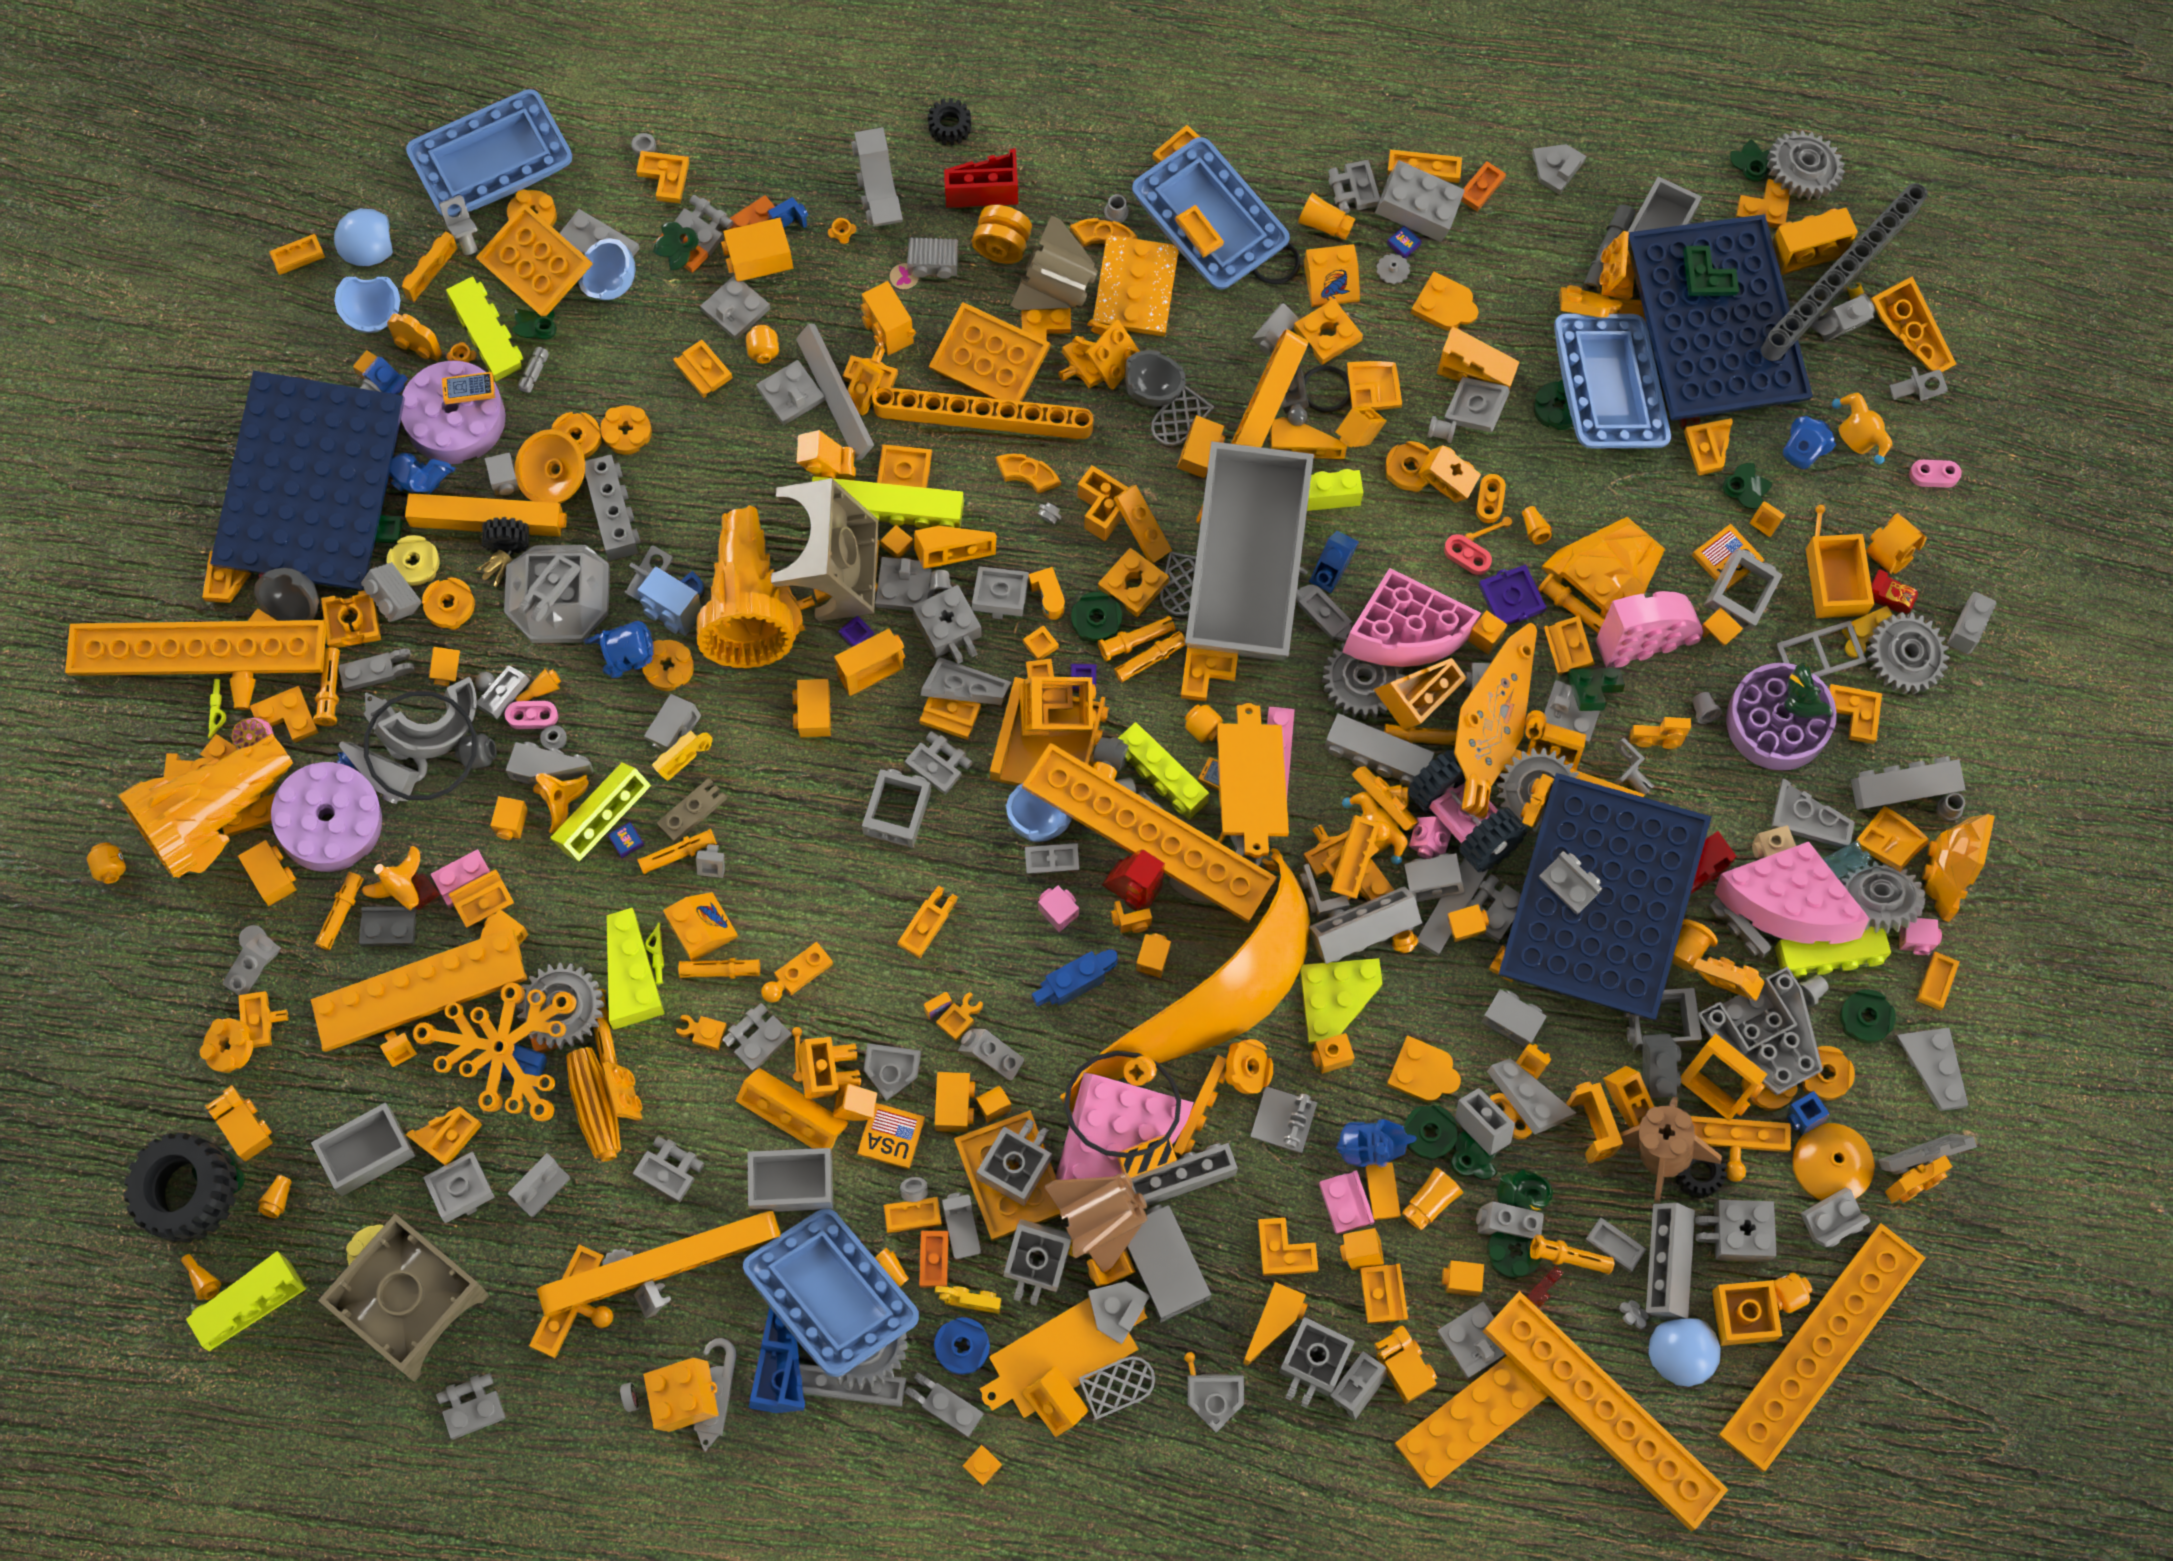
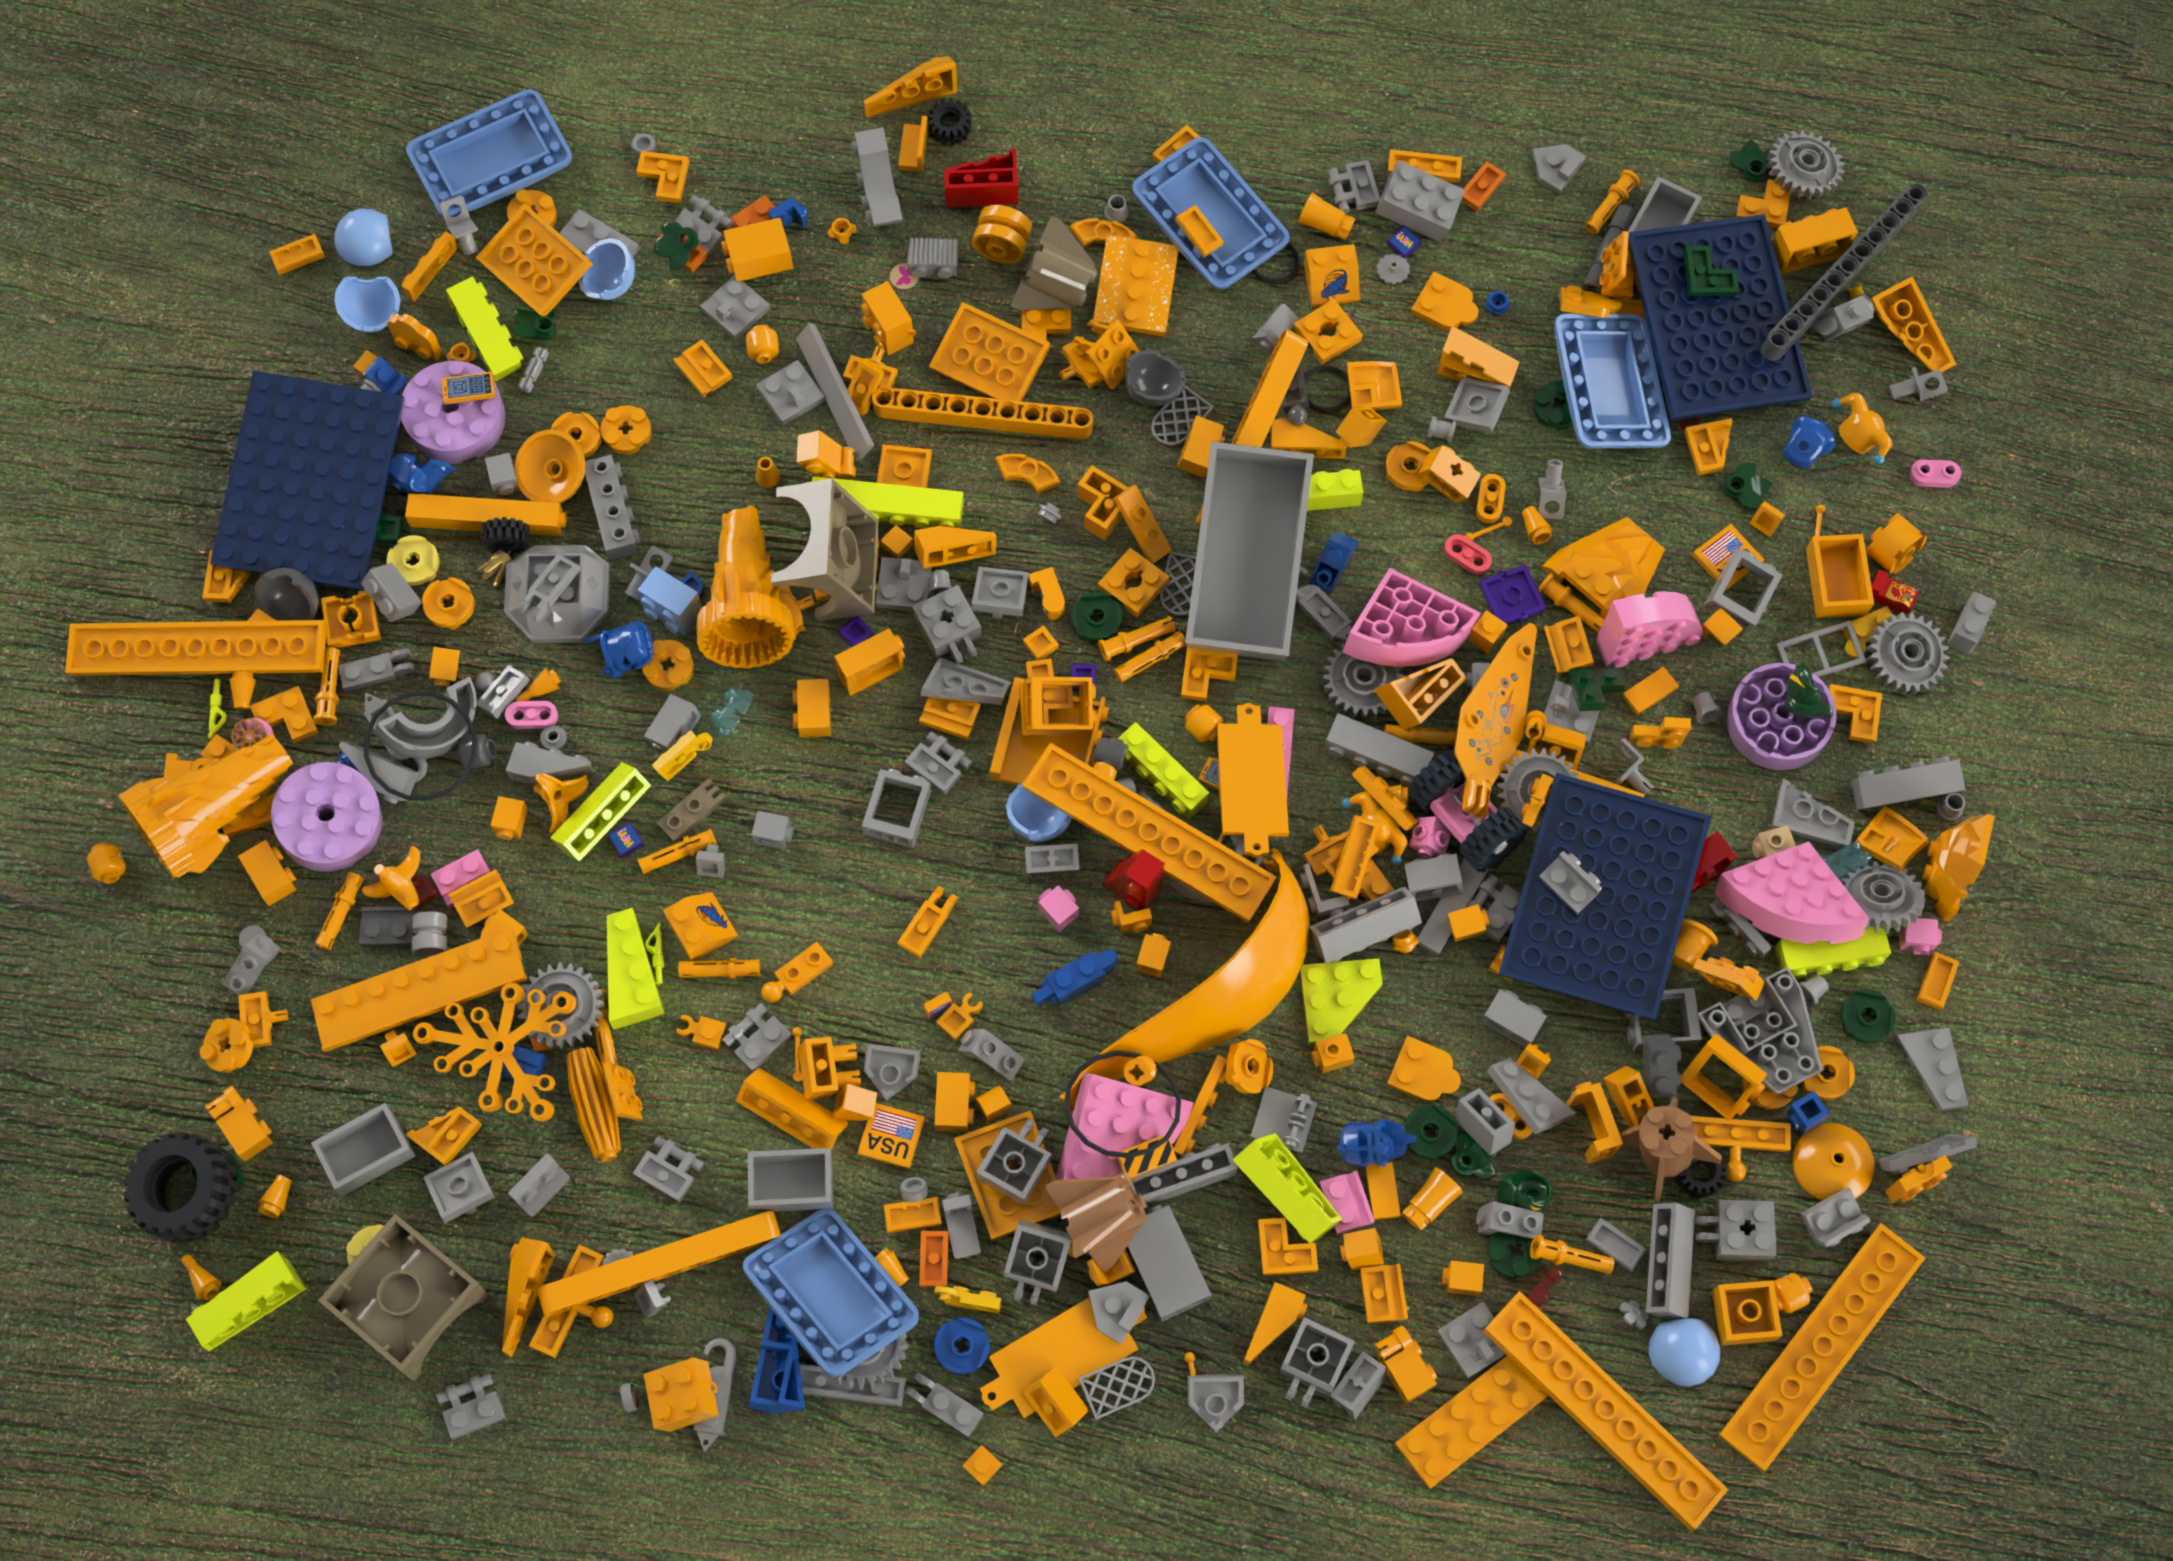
(429, 933): none -> light grey wheel
(527, 1272): none -> light orange wedge
(735, 701): none -> clear light blue hinge
(767, 473): none -> light orange cone
(771, 830): none -> light grey brick
(913, 146): none -> light orange panel
(924, 83): none -> light orange wedge
(1288, 1186): none -> neon yellow wedge
(1497, 297): none -> blue plate
(1552, 489): none -> light grey bracket
(1617, 194): none -> light orange pin
(1650, 691): none -> light orange tile

